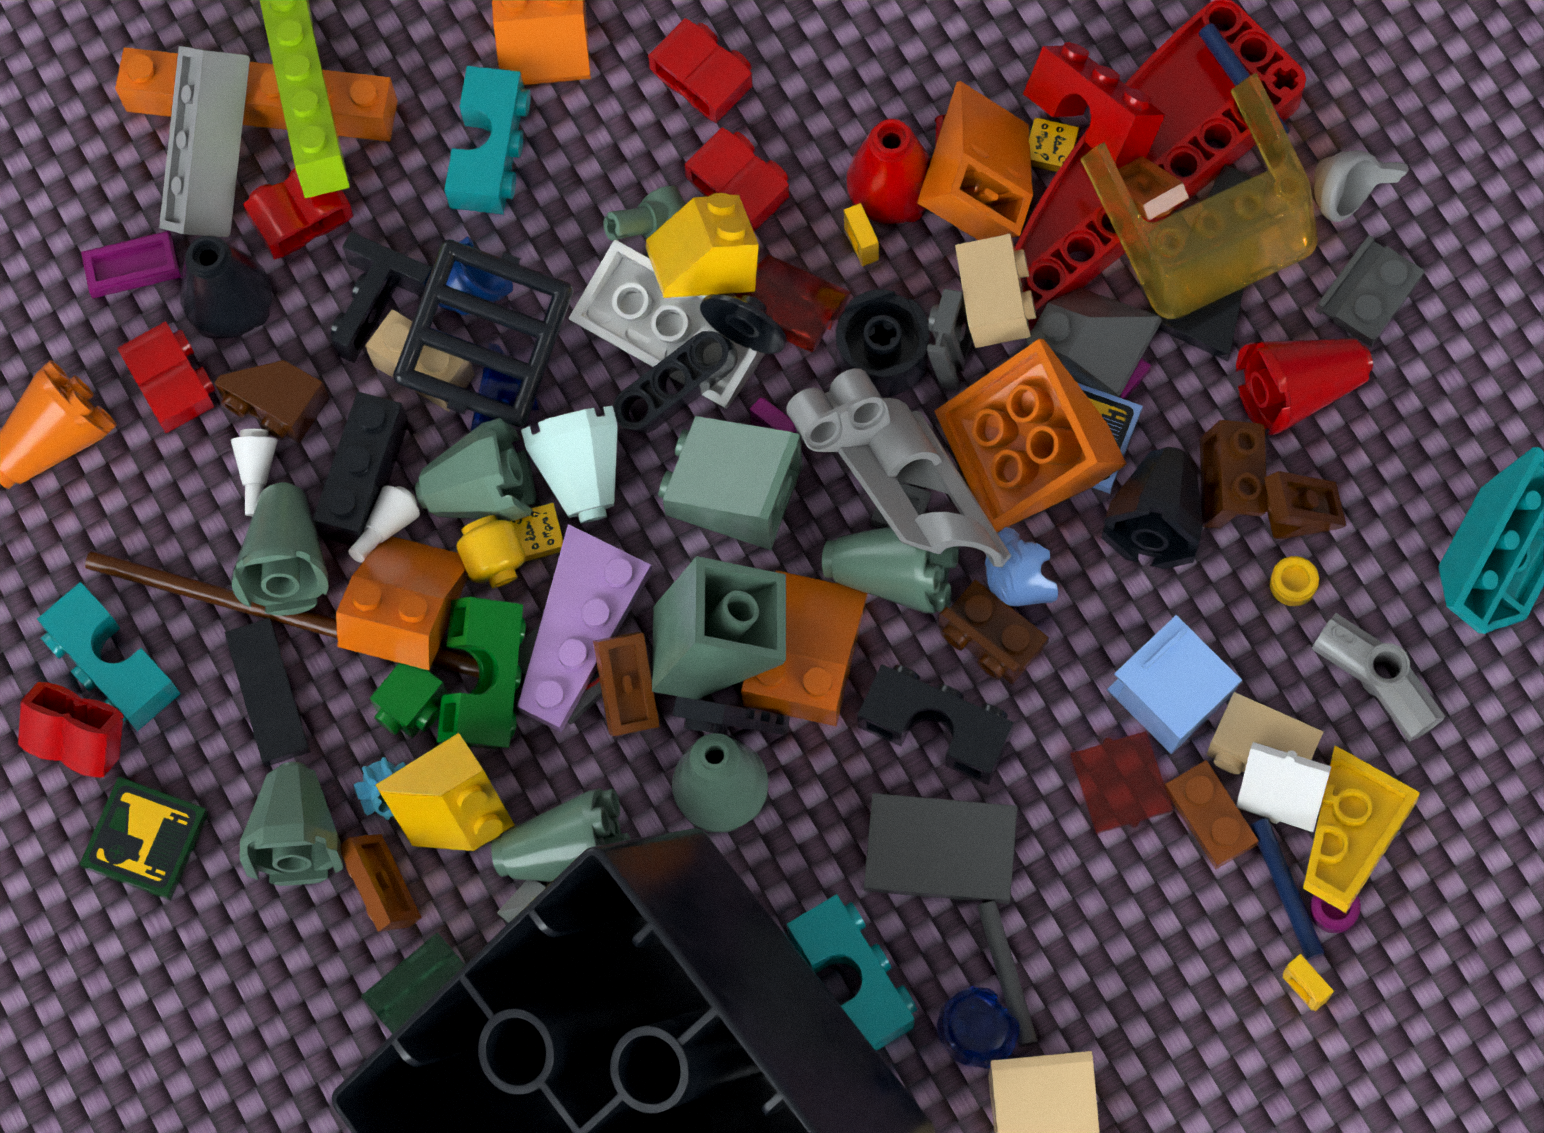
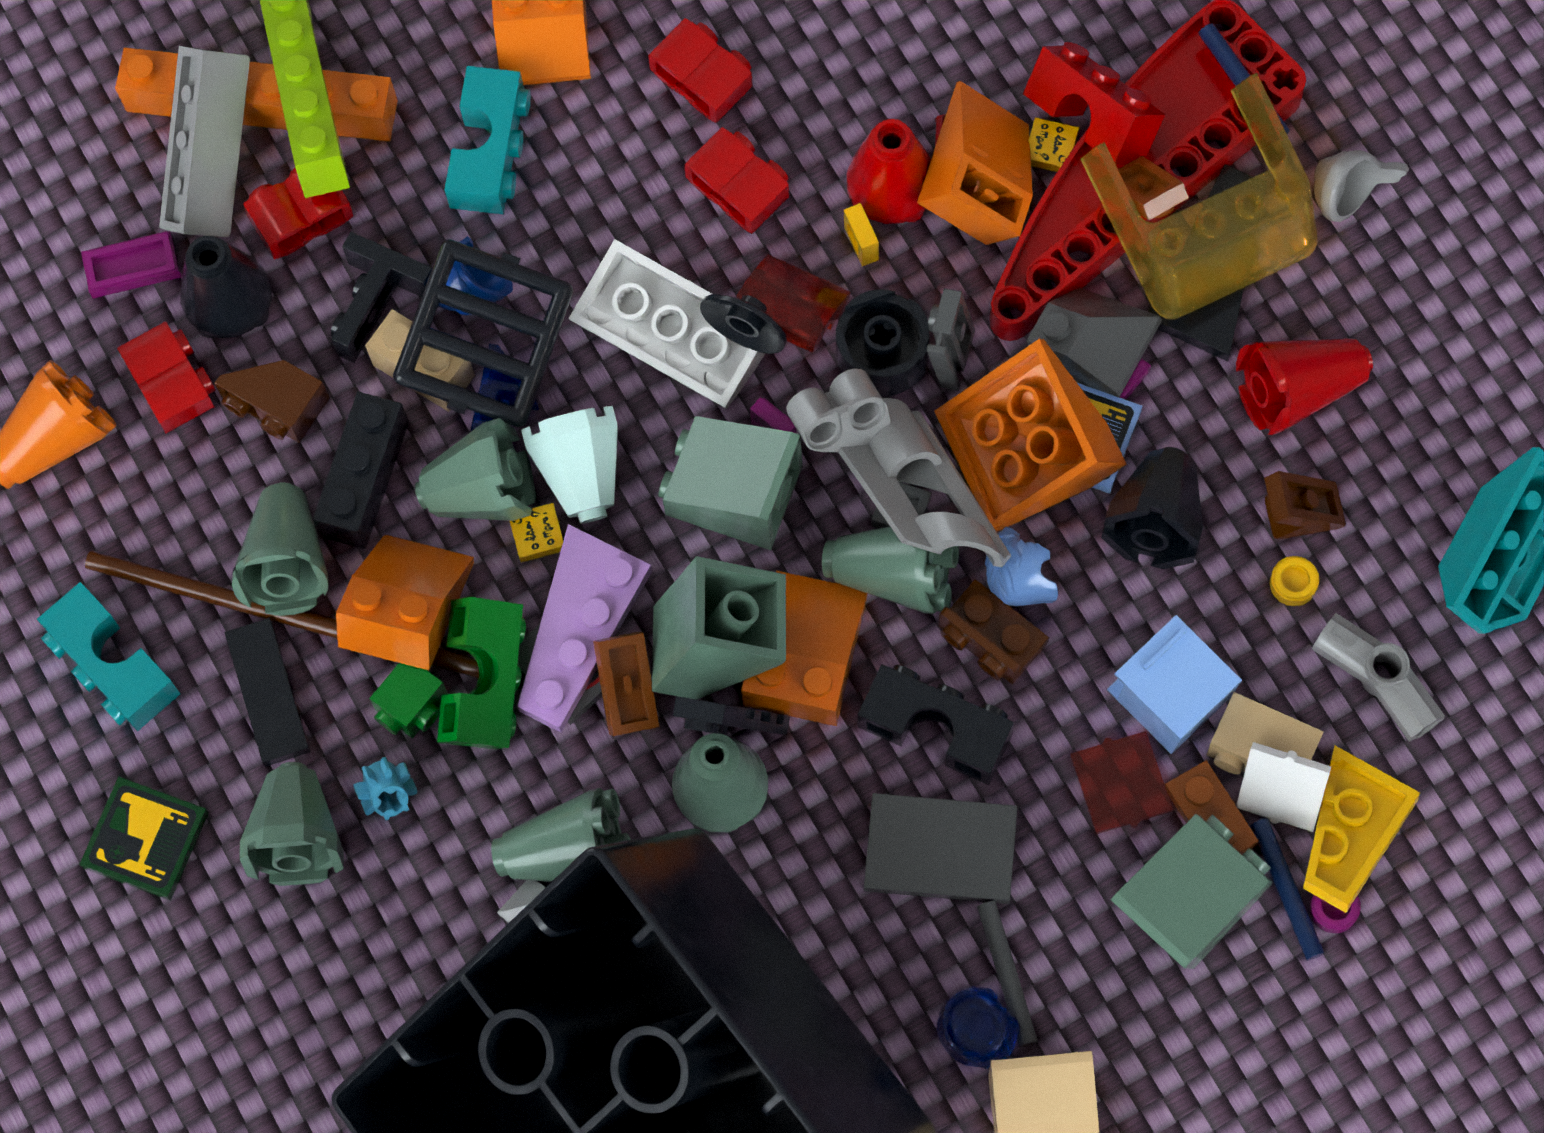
(70, 729): red brick -> none
(254, 459): white cone -> none
(379, 882): dark orange plate -> none
(391, 513): white cone -> none
(412, 982): clear green brick -> none
(446, 799): yellow slope -> none
(490, 551): yellow head -> none
(647, 217): sand green pin -> none
(653, 388): black beam -> none
(705, 249): yellow slope -> none
(833, 936): teal arch -> none
(993, 290): tan brick -> none
(1194, 890): none -> sand green slope
(1232, 472): reddish brown bracket -> none
(1307, 983): yellow tile -> none
(1370, 291): dark grey plate -> none

